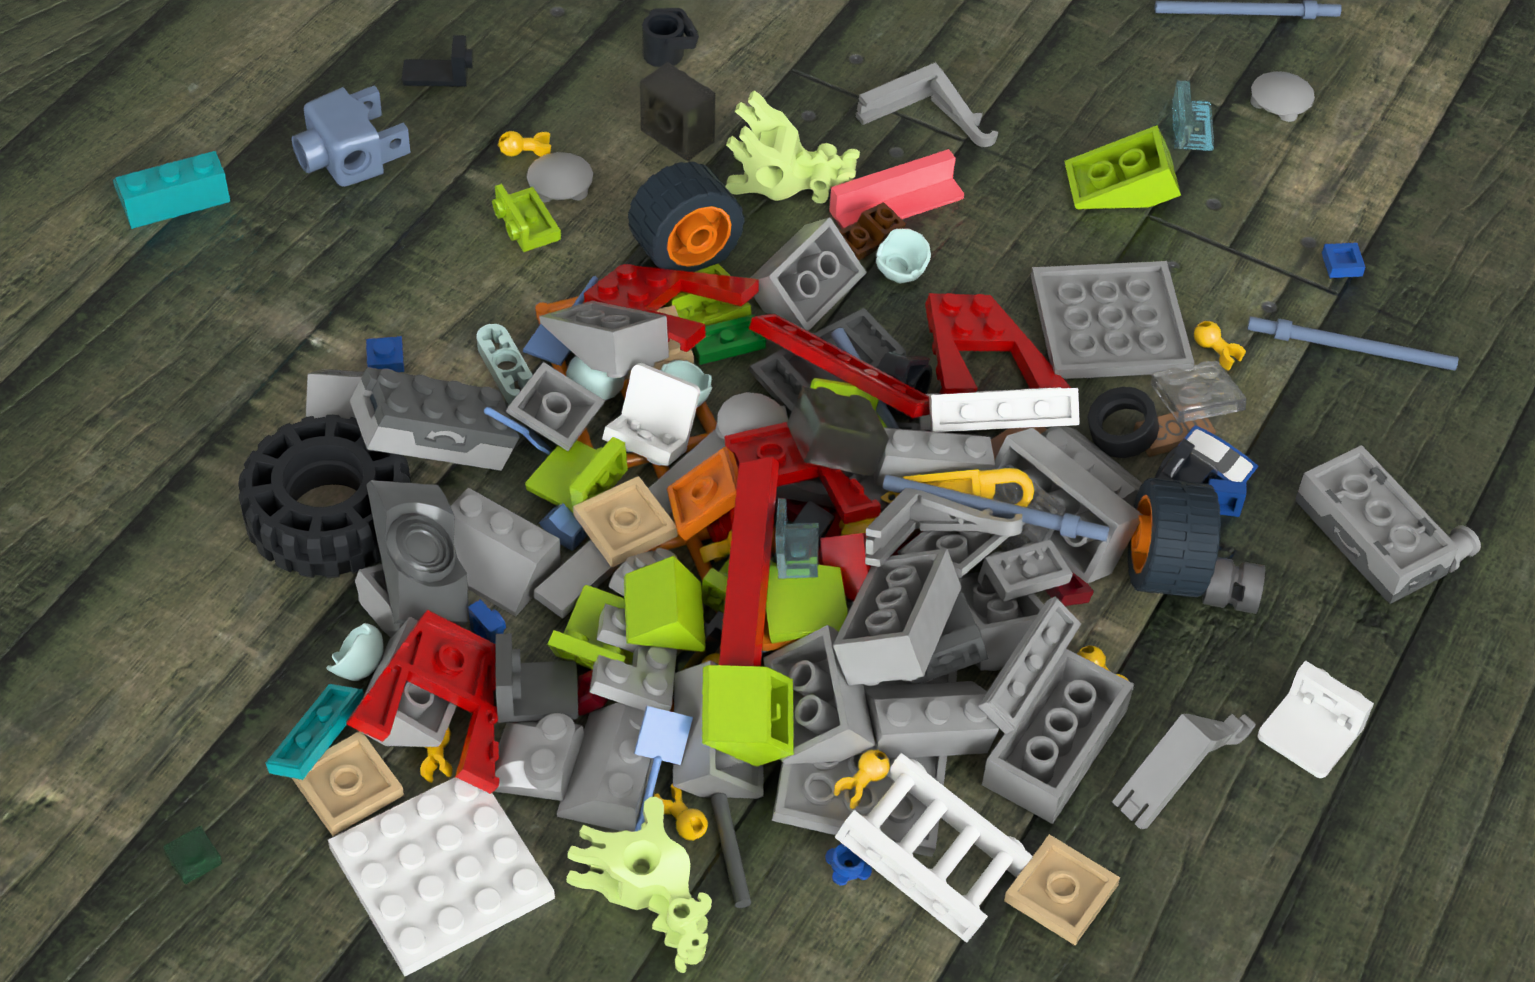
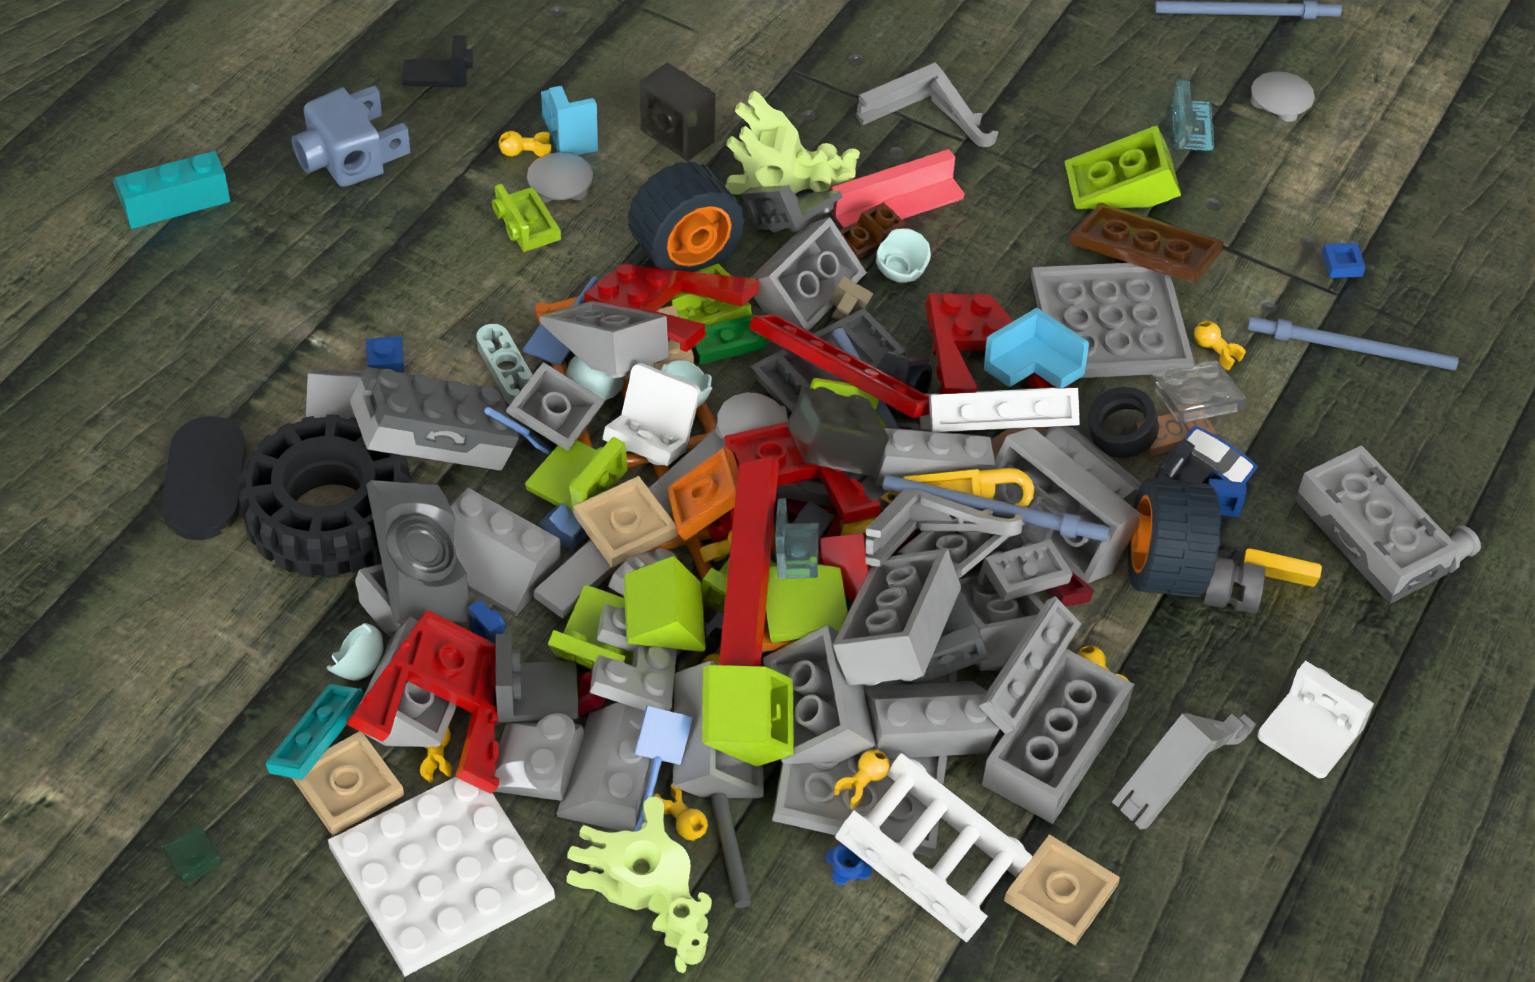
(203, 477): none -> black tile
(570, 124): none -> medium azure panel
(664, 36): black piece -> none
(780, 209): none -> dark grey bracket
(849, 298): none -> dark tan tile
(1036, 346): none -> medium azure panel
(1147, 242): none -> reddish brown tile
(1285, 567): none -> yellow tile

